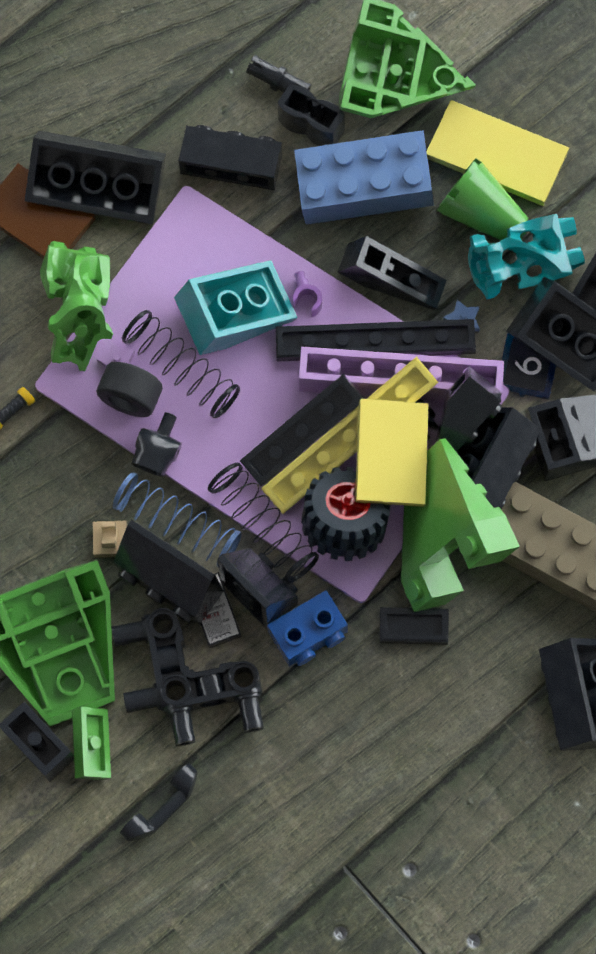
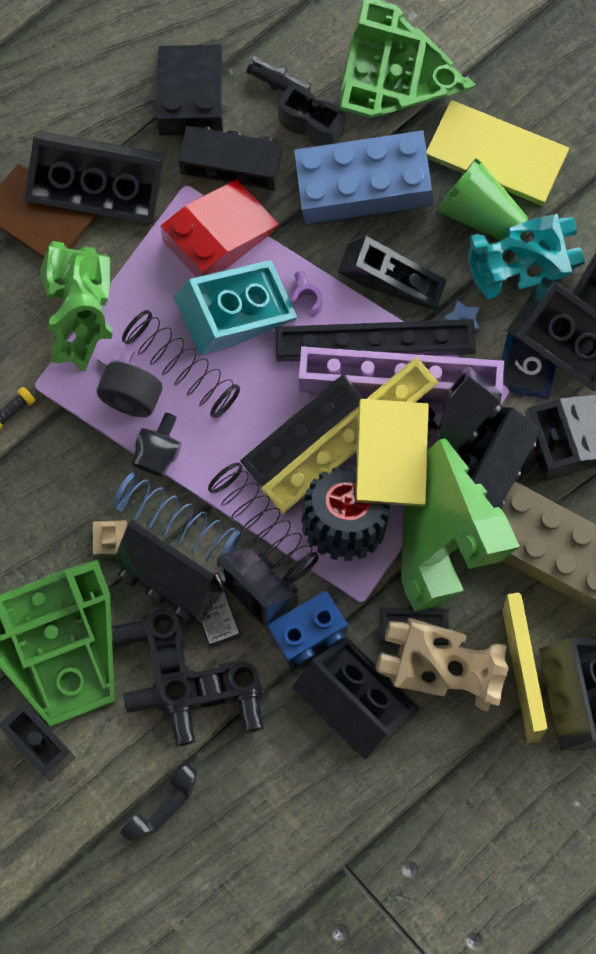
(91, 743): bright green plate -> none
(189, 88): none -> black slope
(217, 229): none -> slope
(355, 697): none -> black slope
(482, 669): none -> tan hips
(524, 668): none -> light yellow tile

